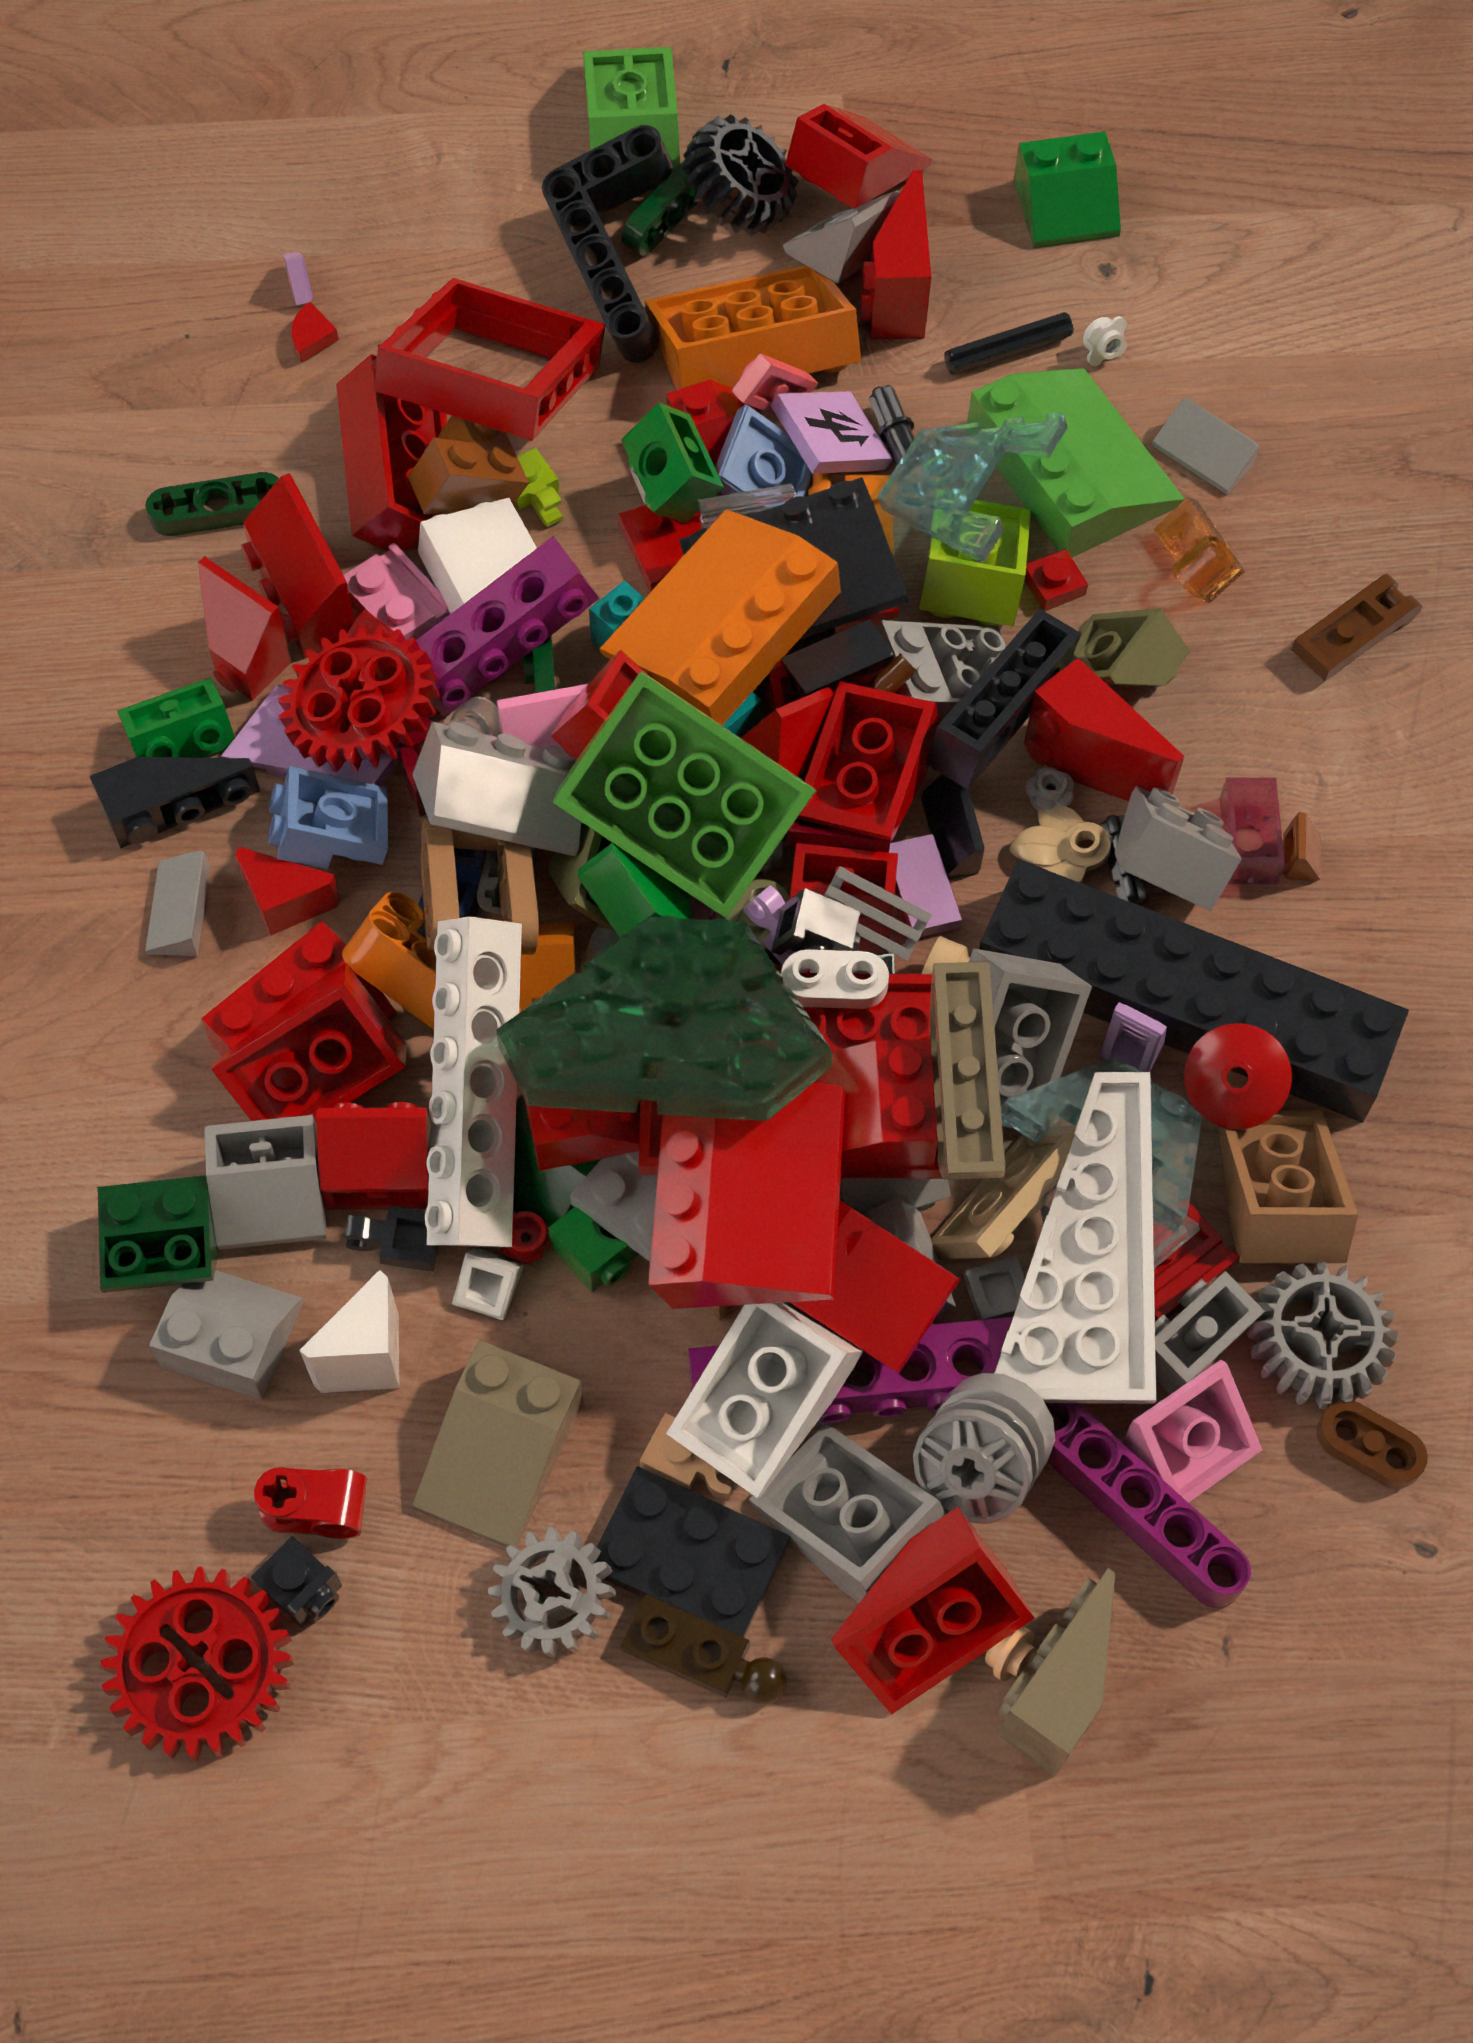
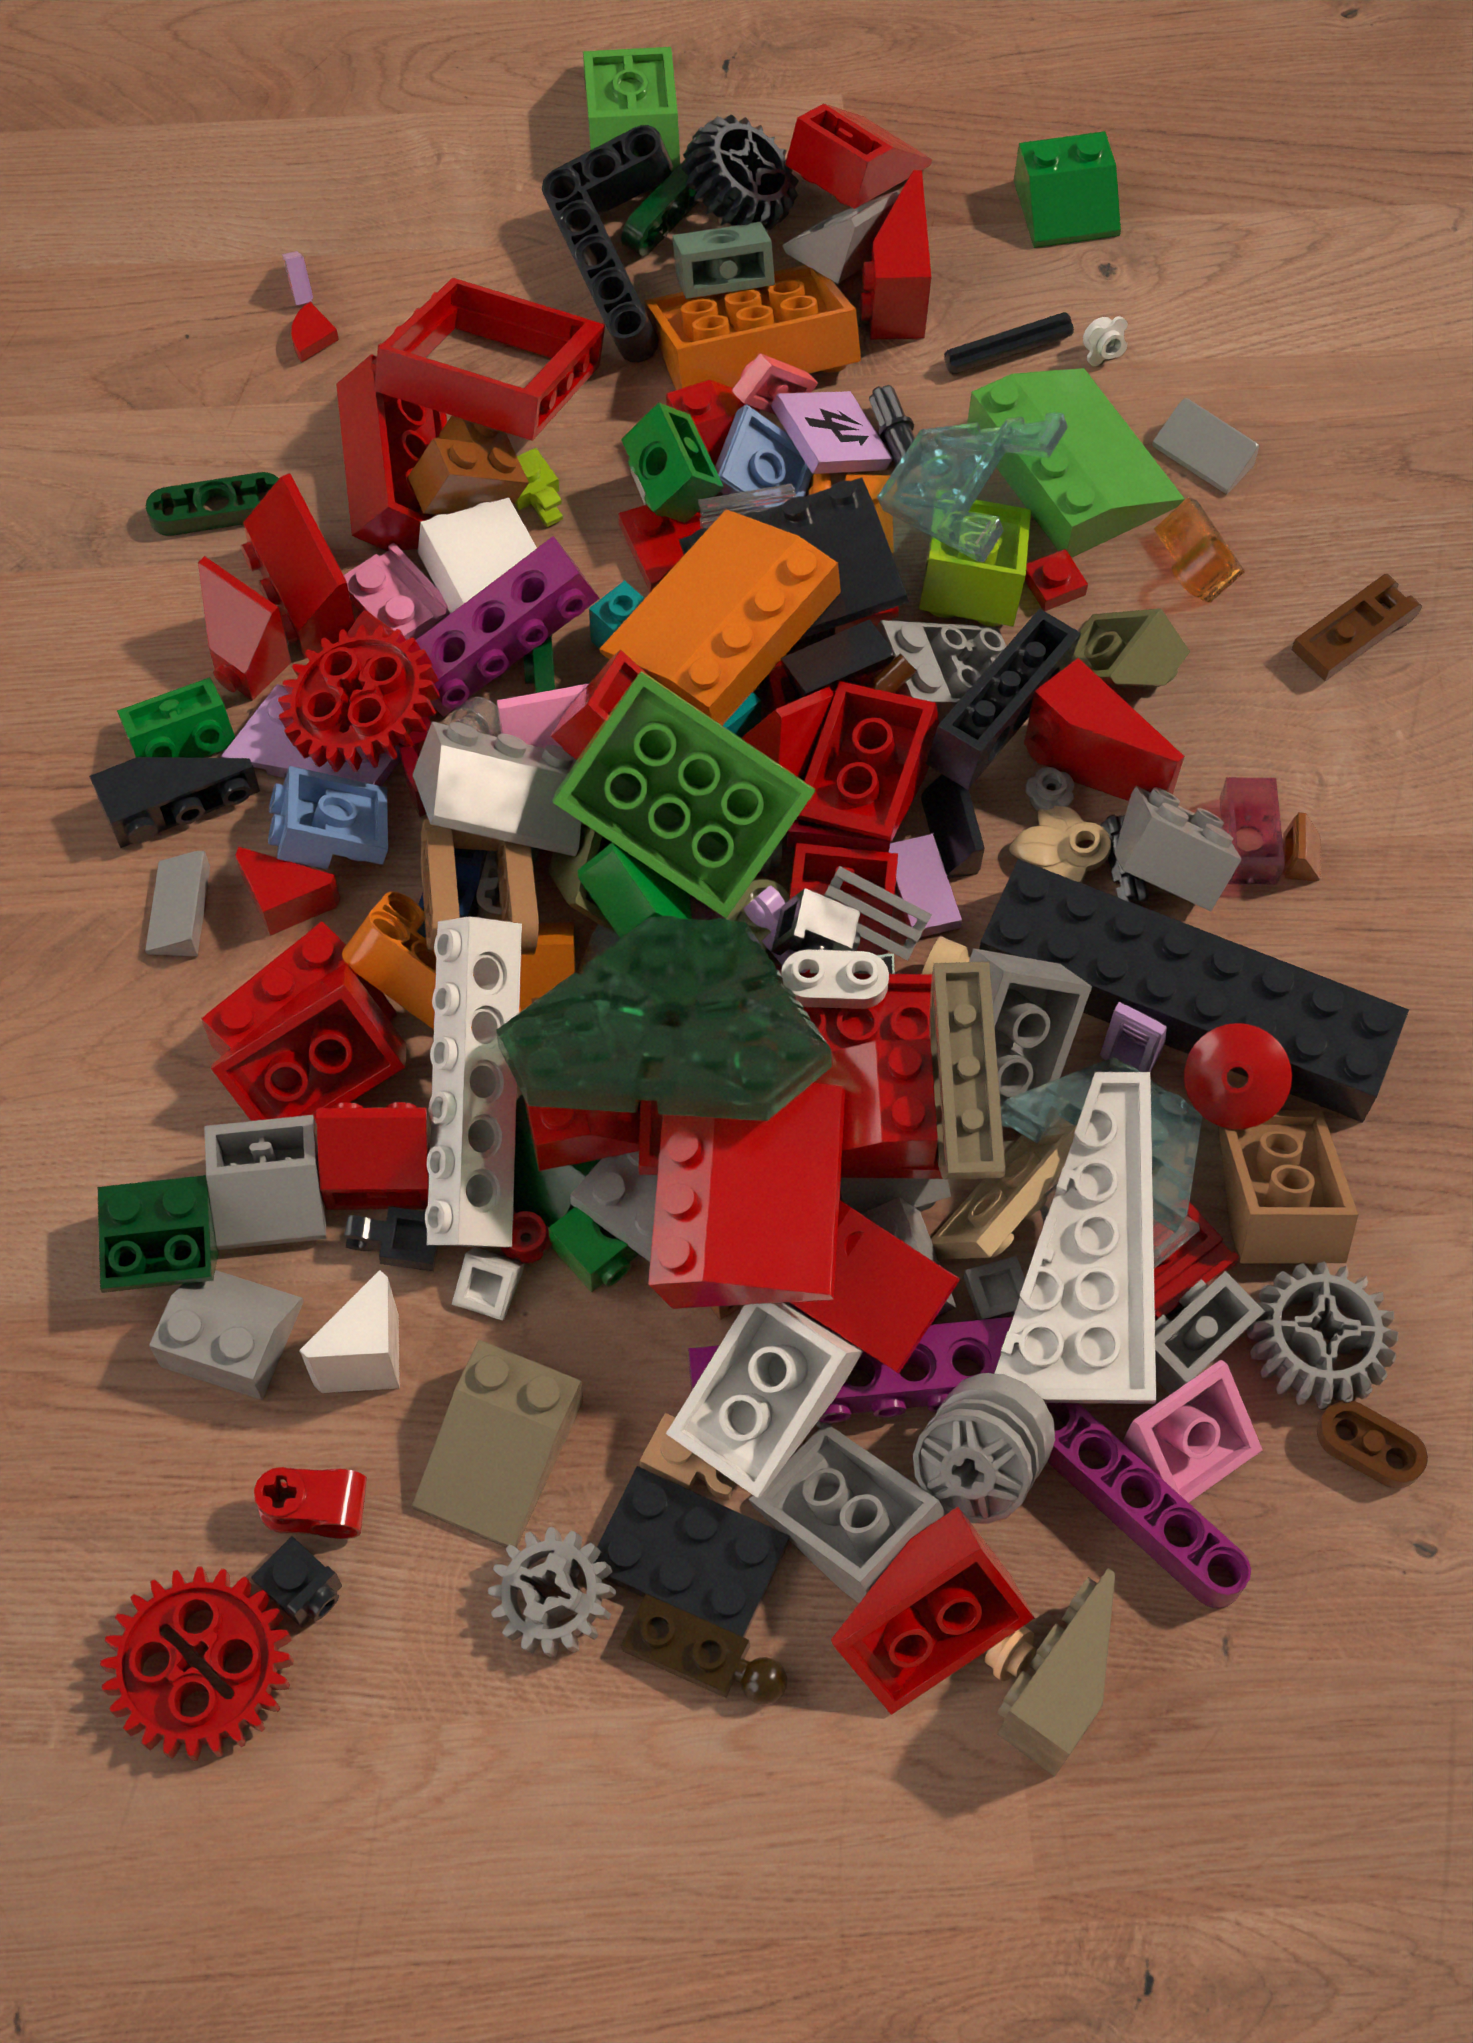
(723, 260): none -> sand green brick

